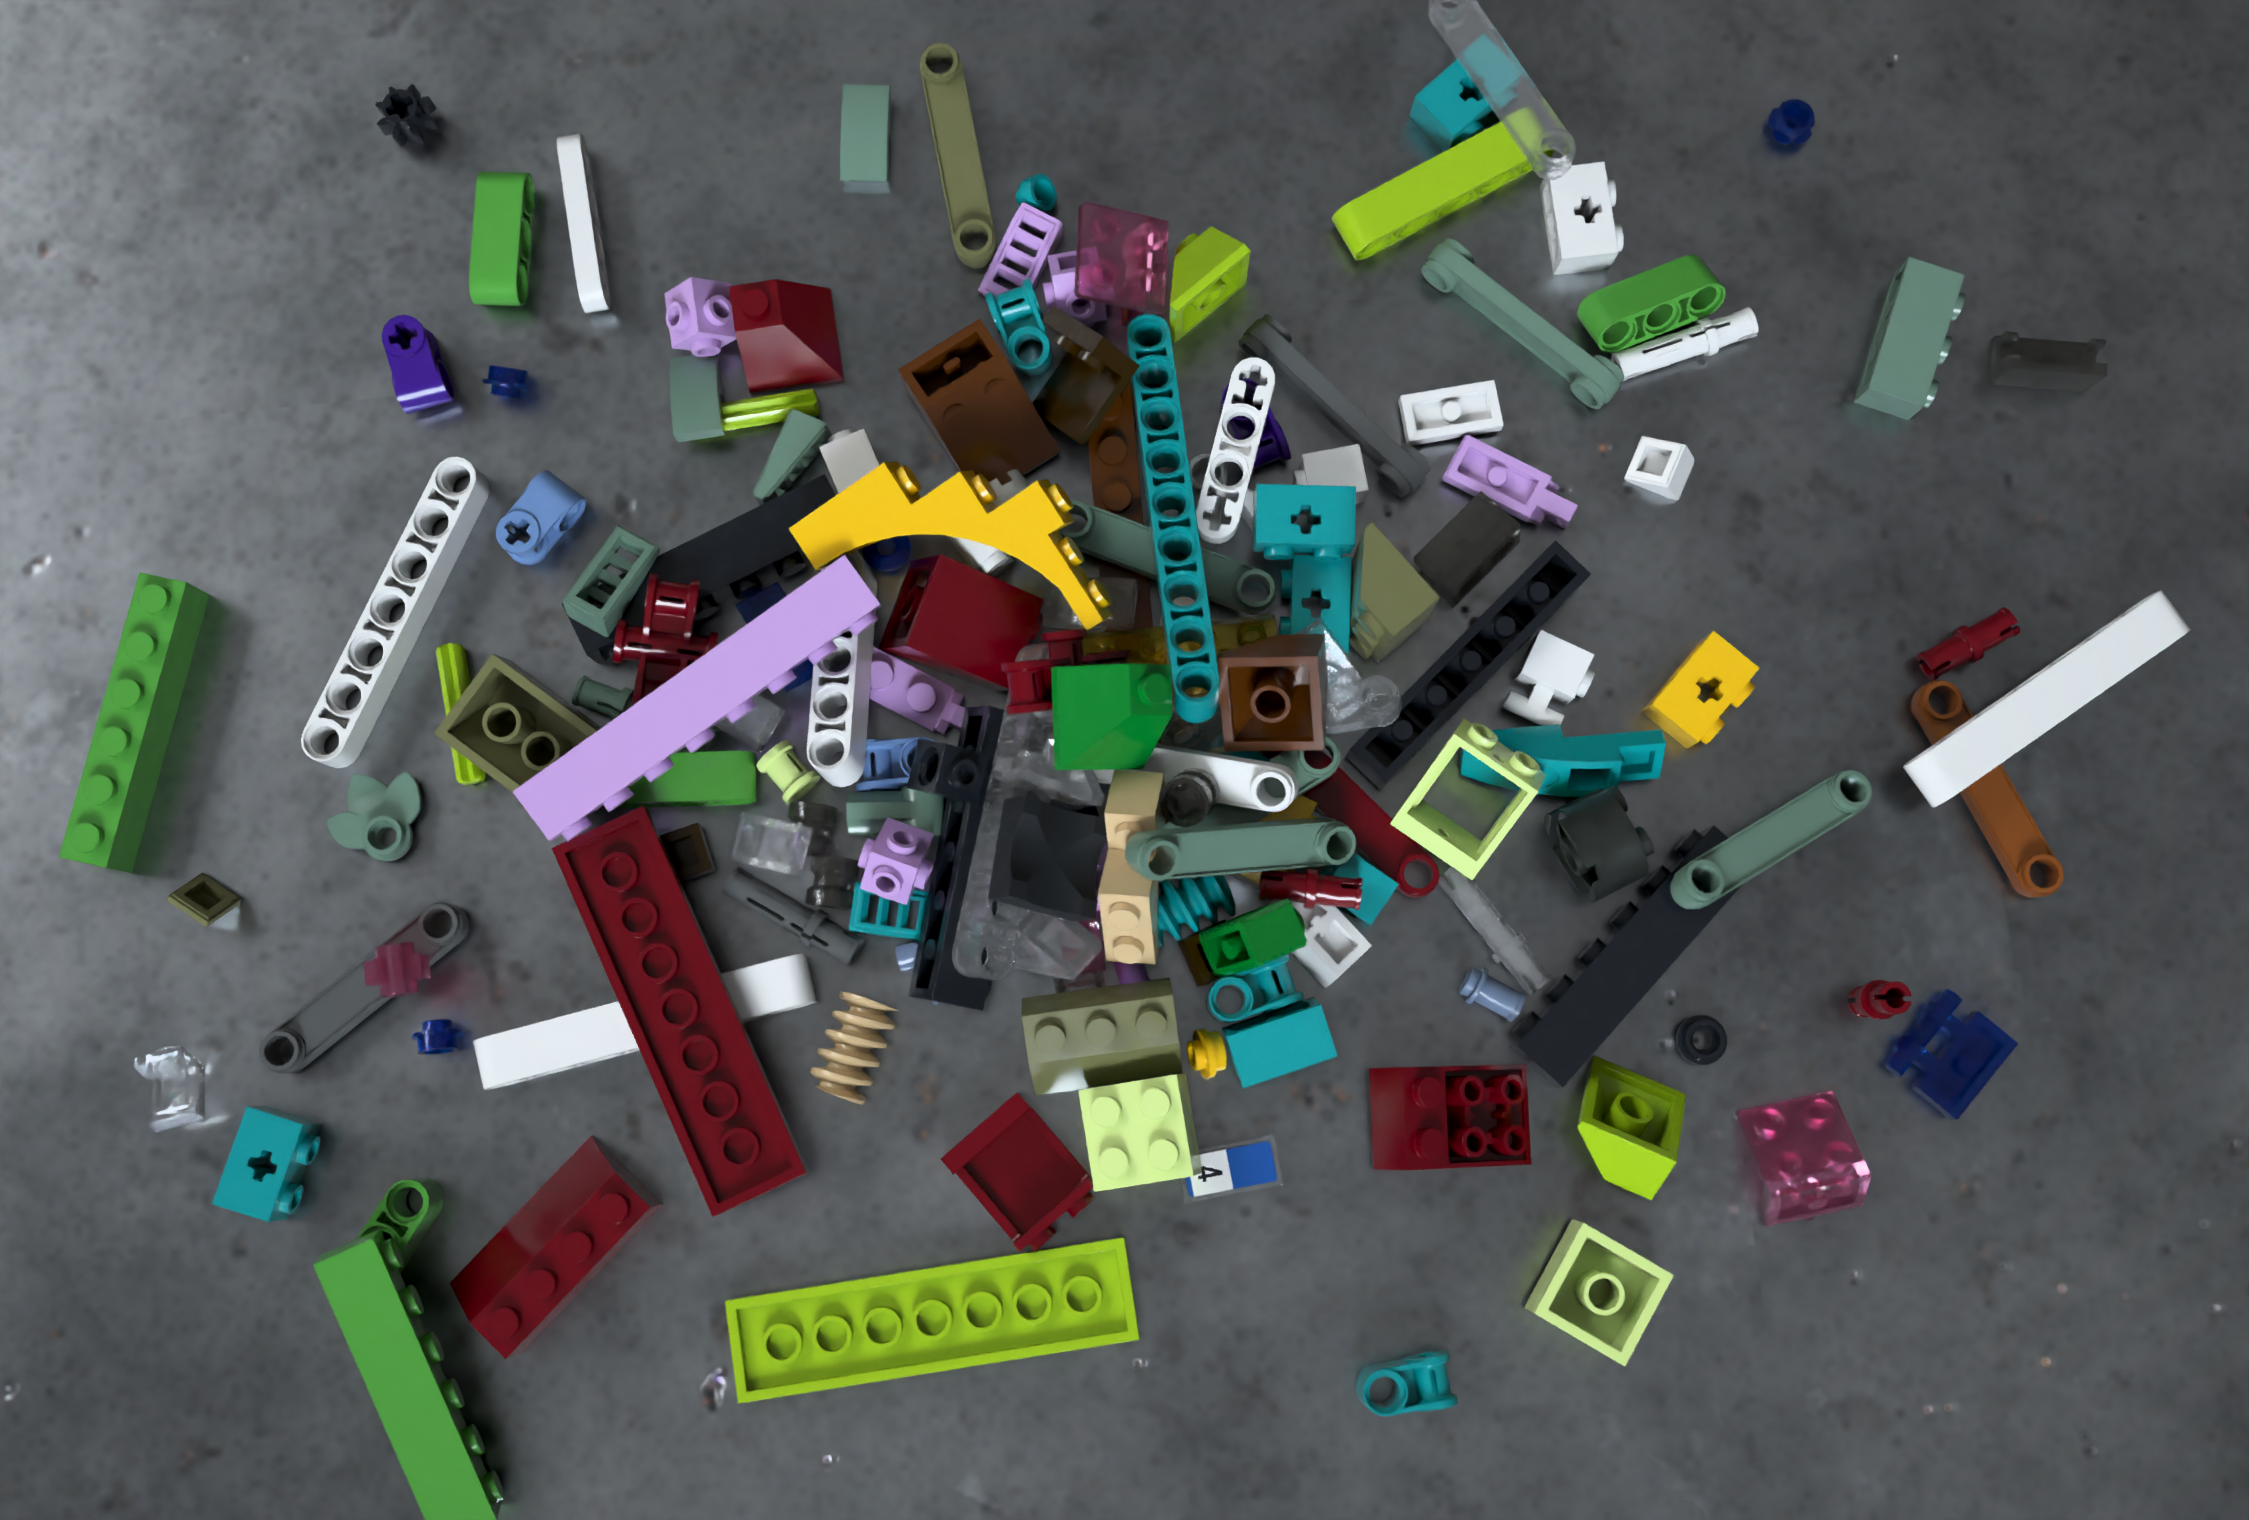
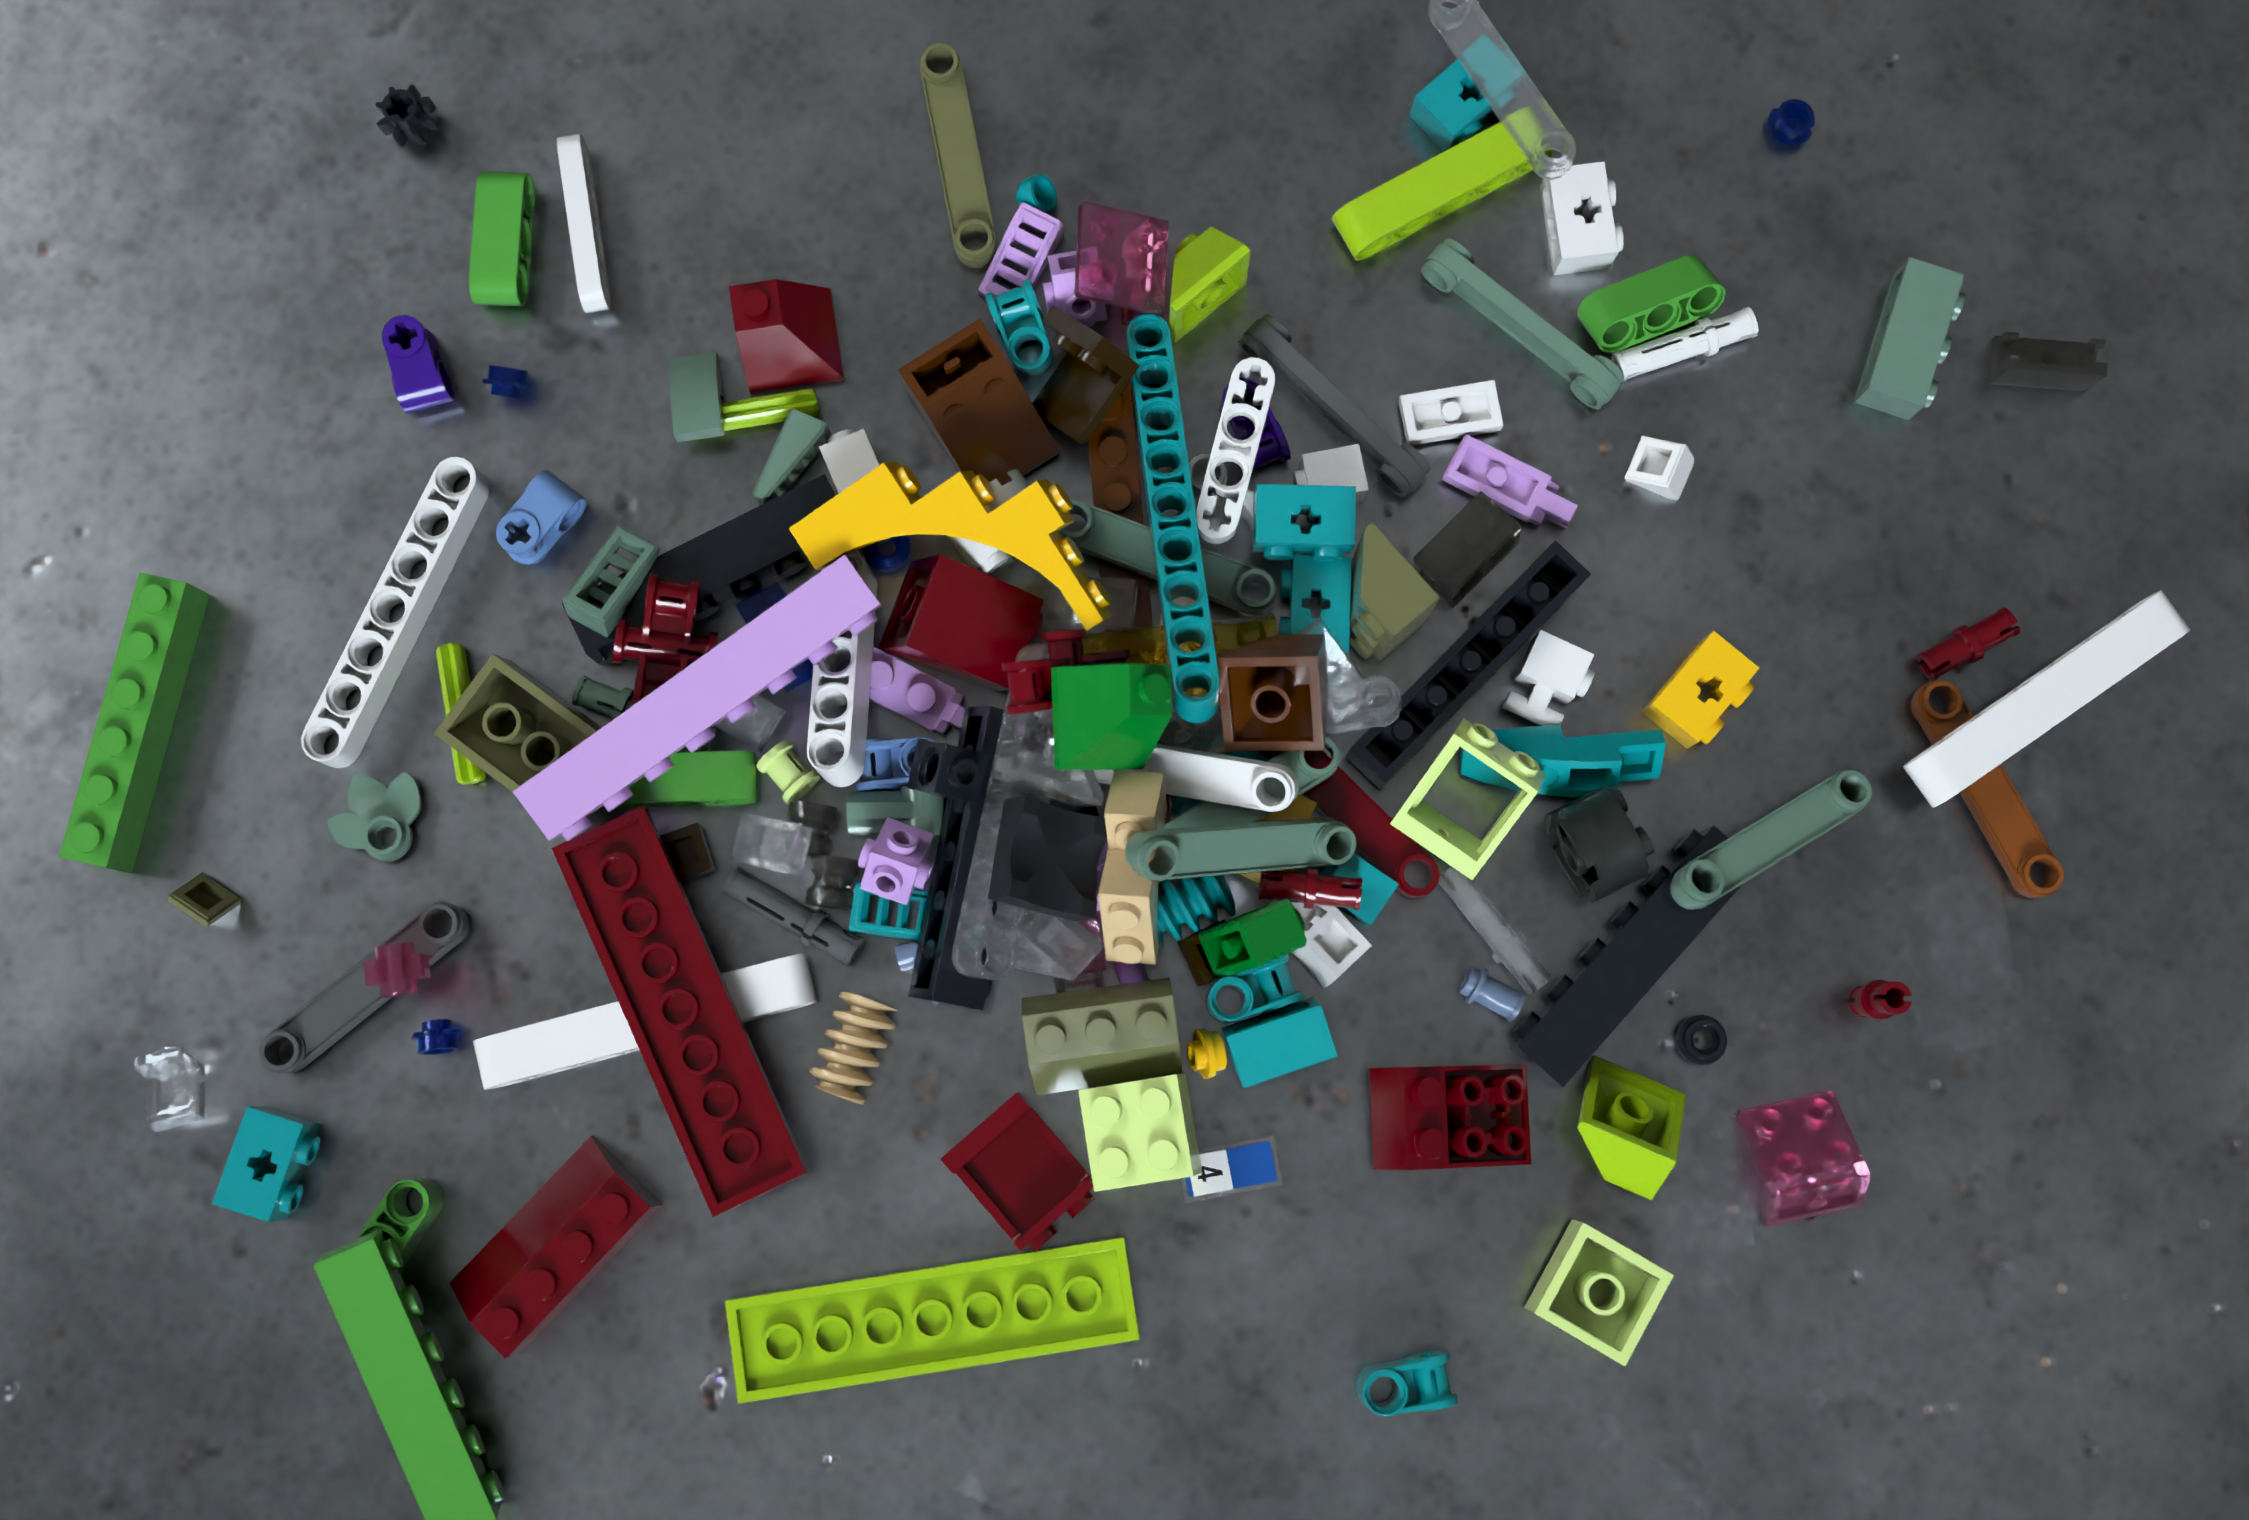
(700, 316): lavender brick -> none
(865, 133): sand green slope -> none
(1183, 806): clear smoke wheel -> none
(1962, 1065): clear blue plate -> none

